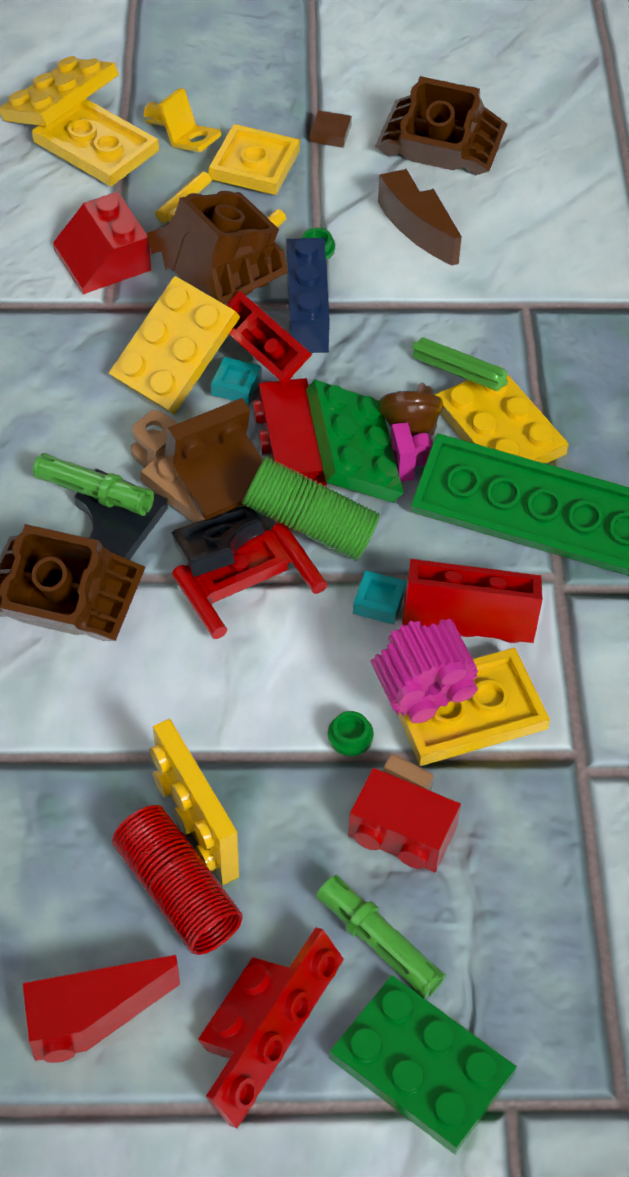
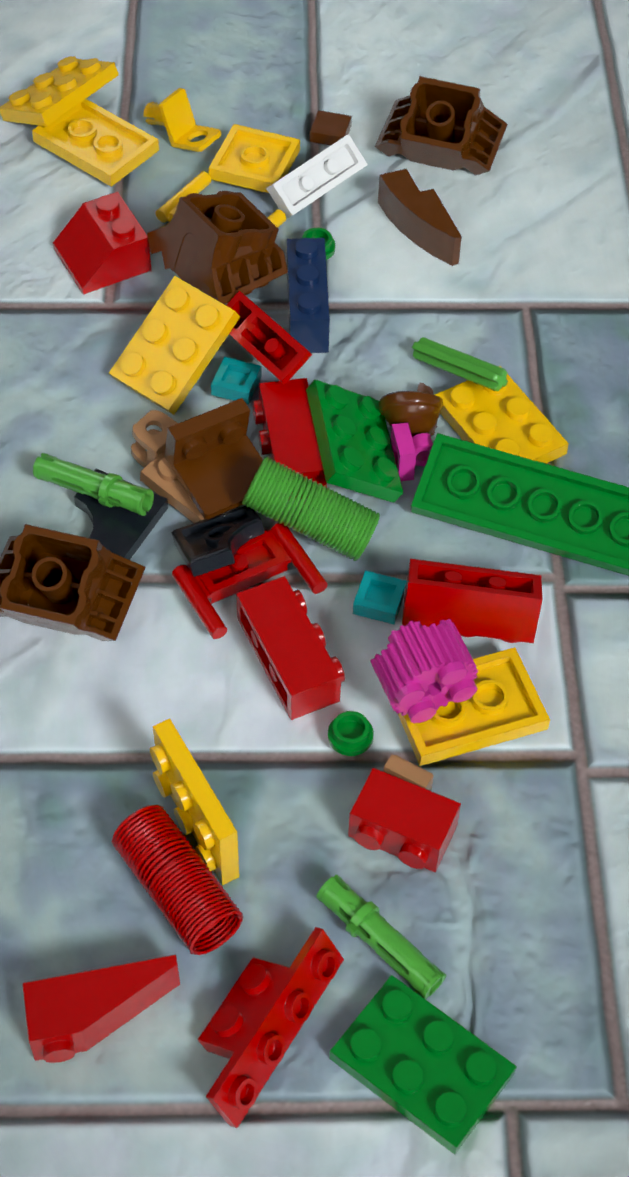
(290, 647): none -> red brick
(317, 176): none -> white plate

